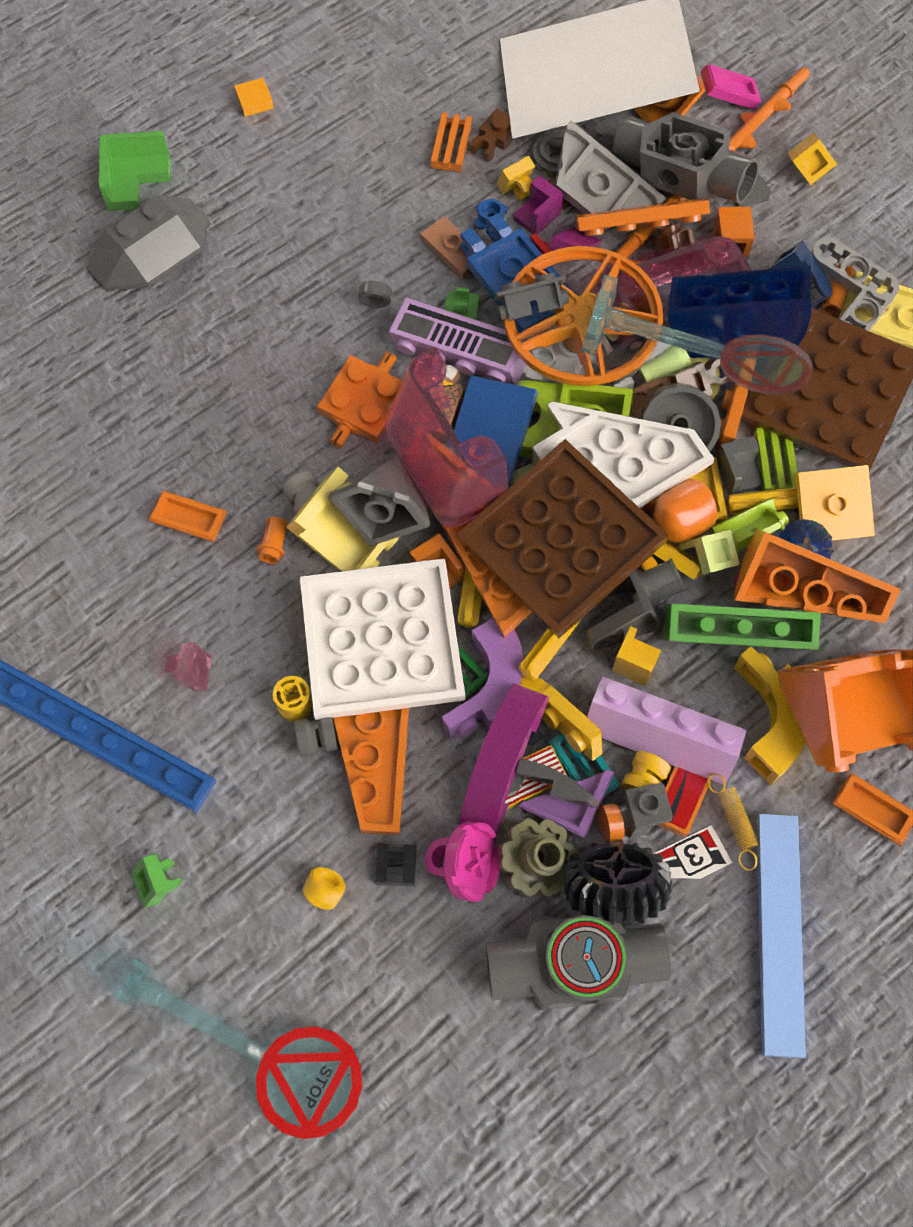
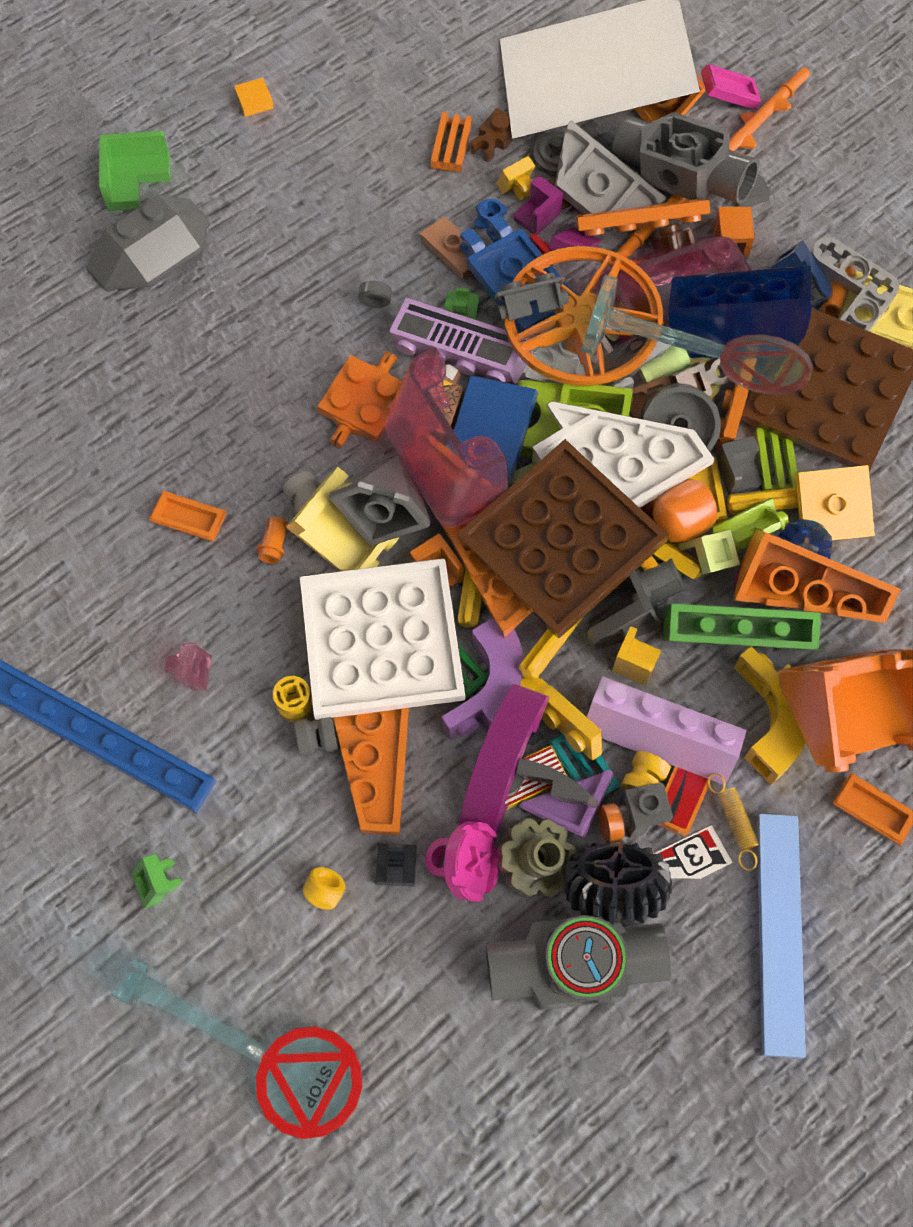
(812, 158): yellow panel -> none

